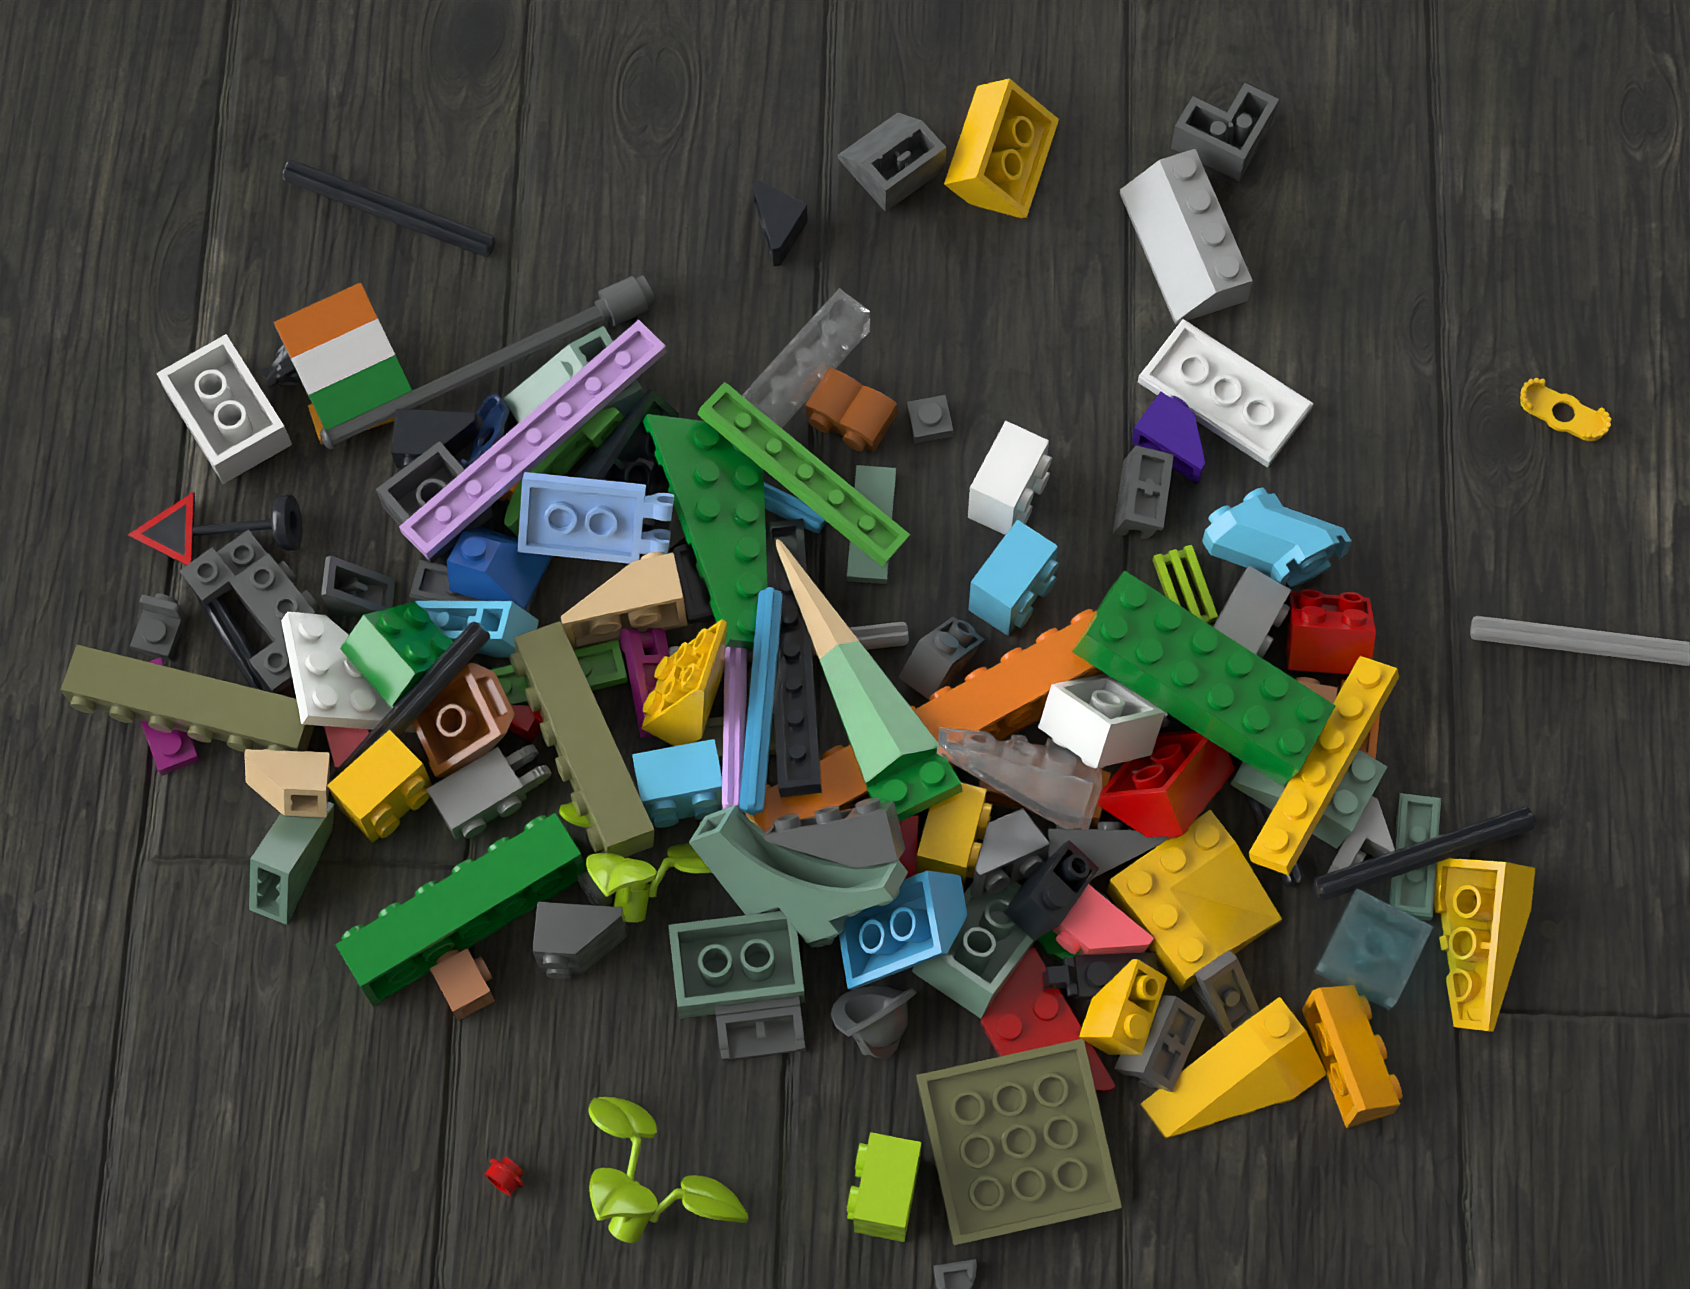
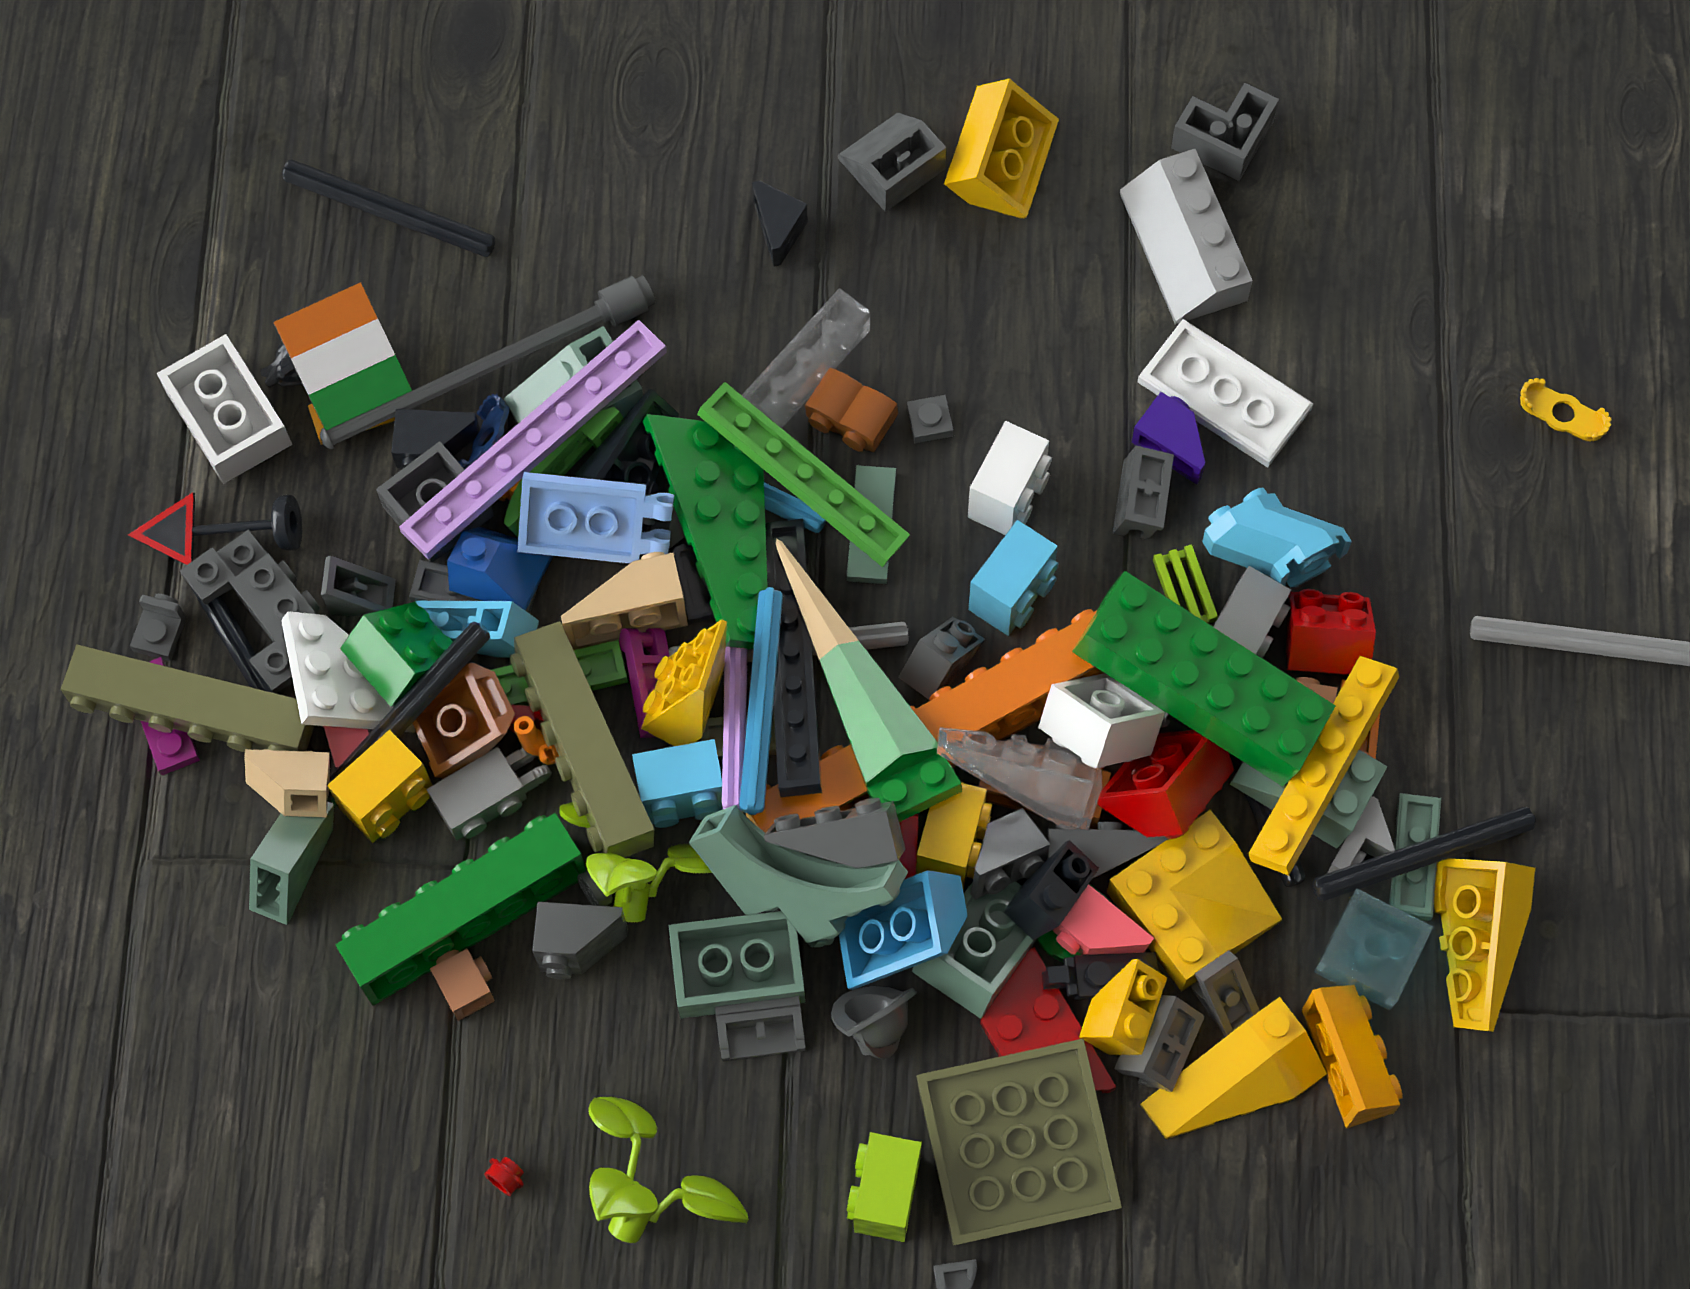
(533, 741): none -> orange arm

